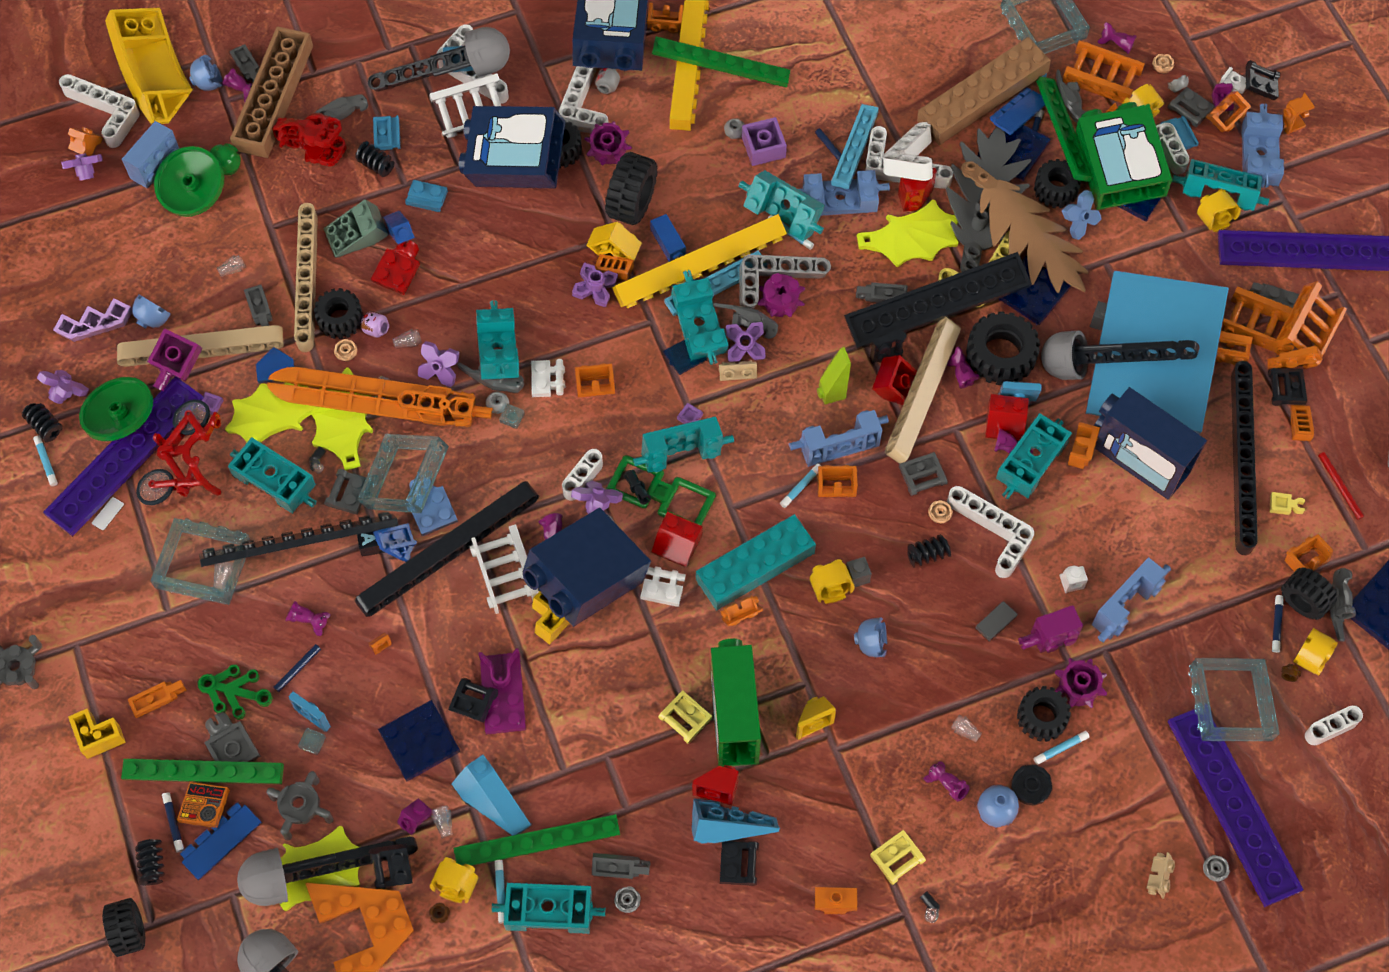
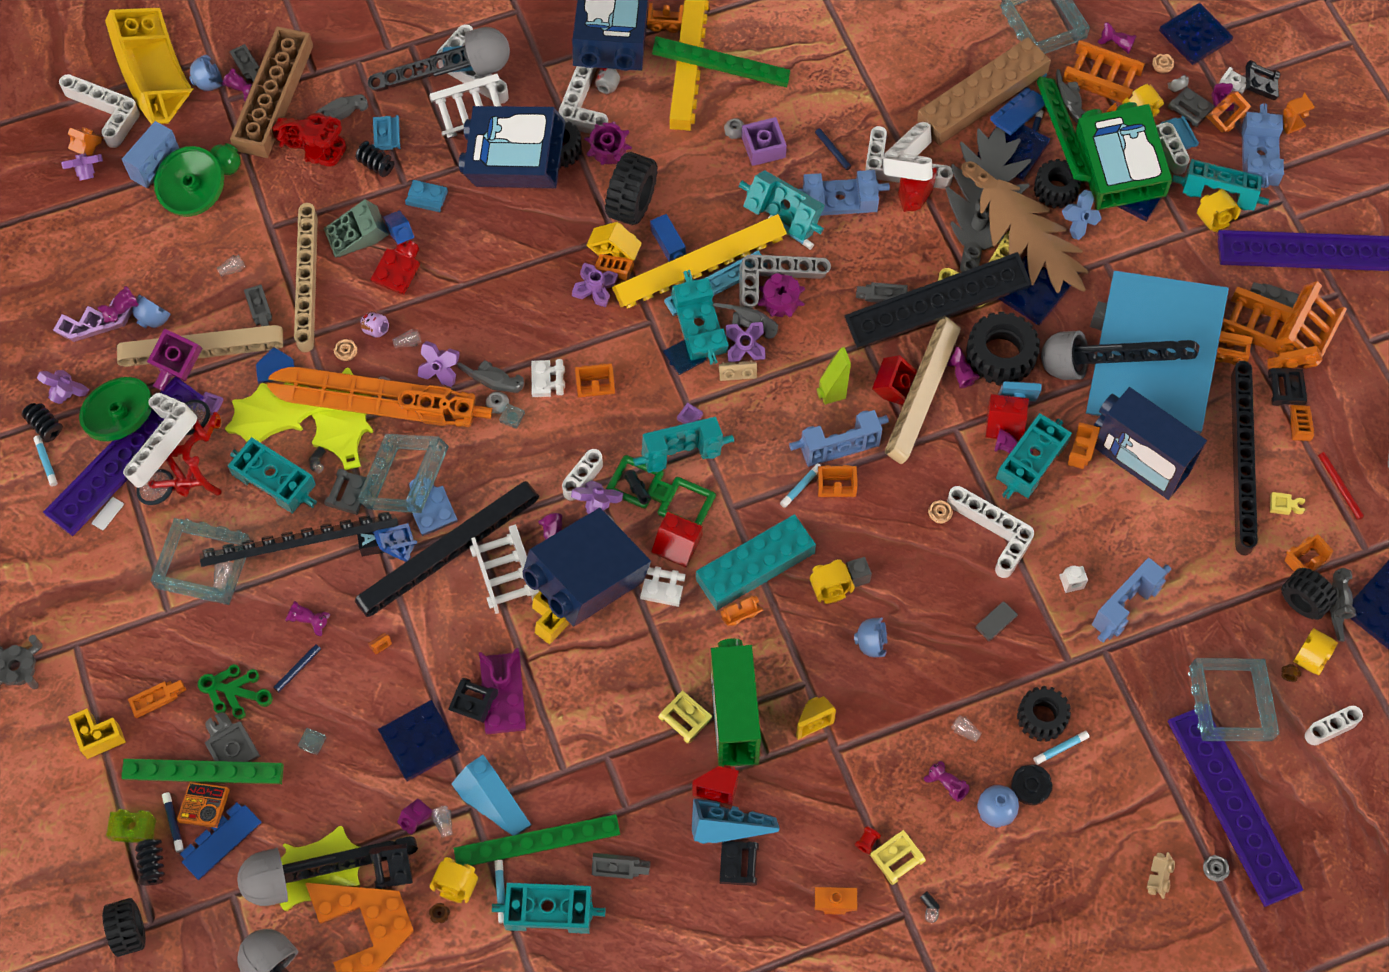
(118, 826): none -> clear neon green brick
(121, 303): none -> magenta animal
(176, 424): none -> white beam
(304, 813): dark grey plate -> none
(309, 711): dark azure plate -> none
(336, 301): black tyre -> none
(494, 330): teal brick -> none
(621, 896): light grey plate -> none
(855, 146): medium azure plate -> none
(867, 840): none -> red bush
(883, 348): black plate -> none
(912, 235): neon yellow animal -> none
(920, 468): dark grey plate -> none
(928, 549): black piece -> none
(1054, 630): magenta brick -> none
(1085, 674): magenta brick -> none
(1196, 33): none -> clear blue plate
(1277, 623): dark blue bar -> none

